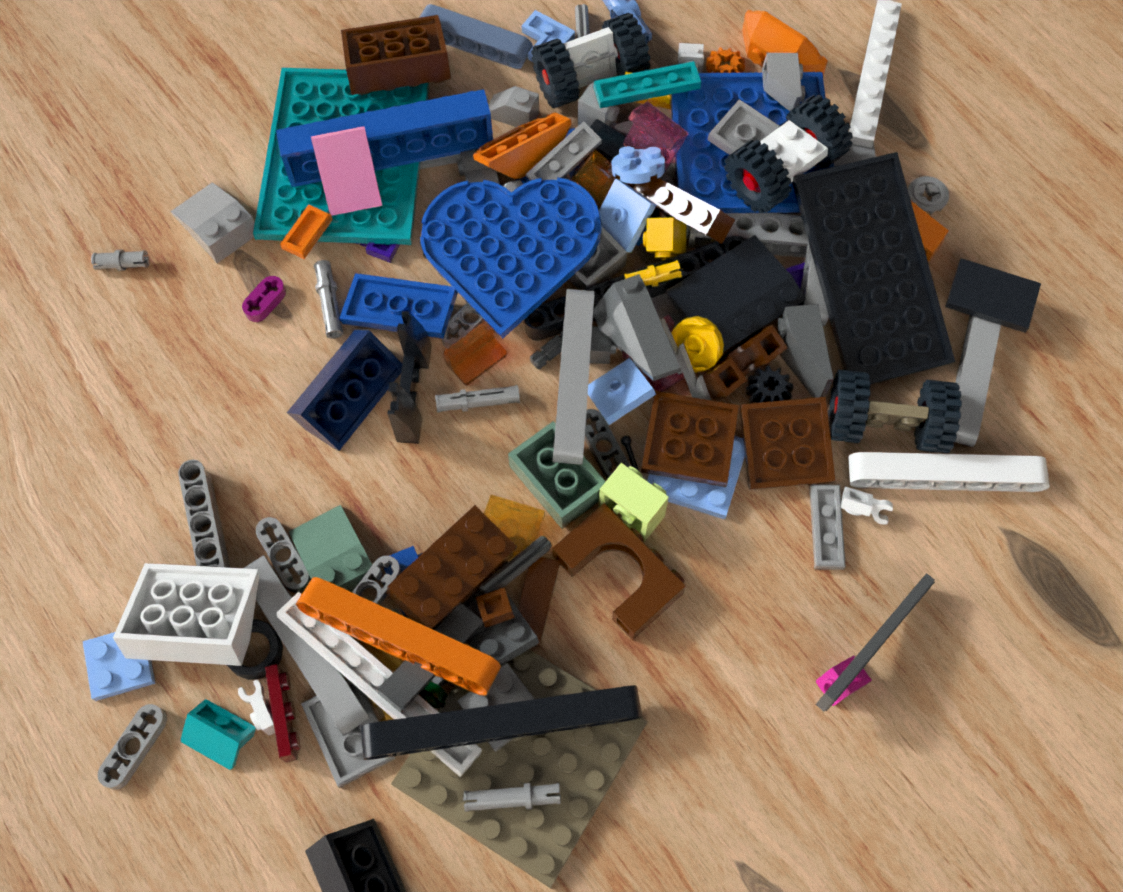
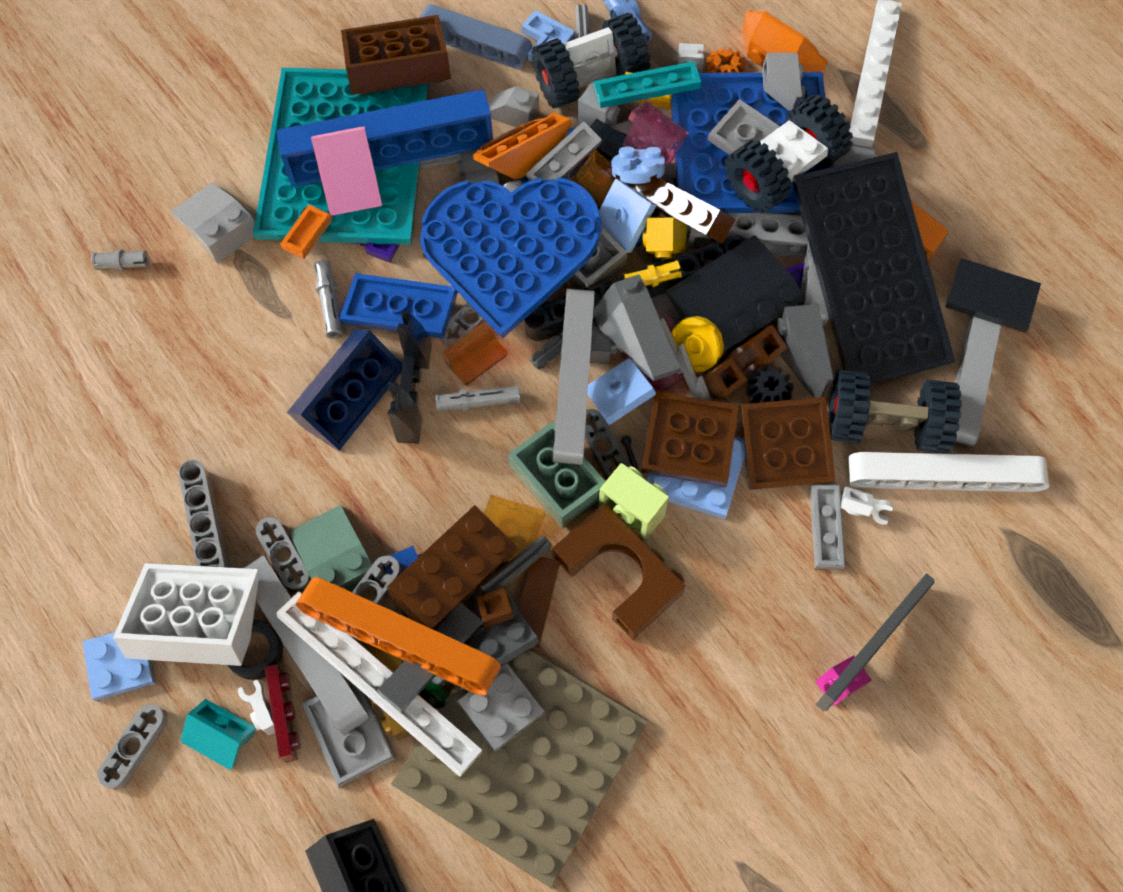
(262, 297): magenta beam -> none
(499, 722): black beam -> none
(512, 797): light grey pin -> none
(933, 188): light grey gear -> none

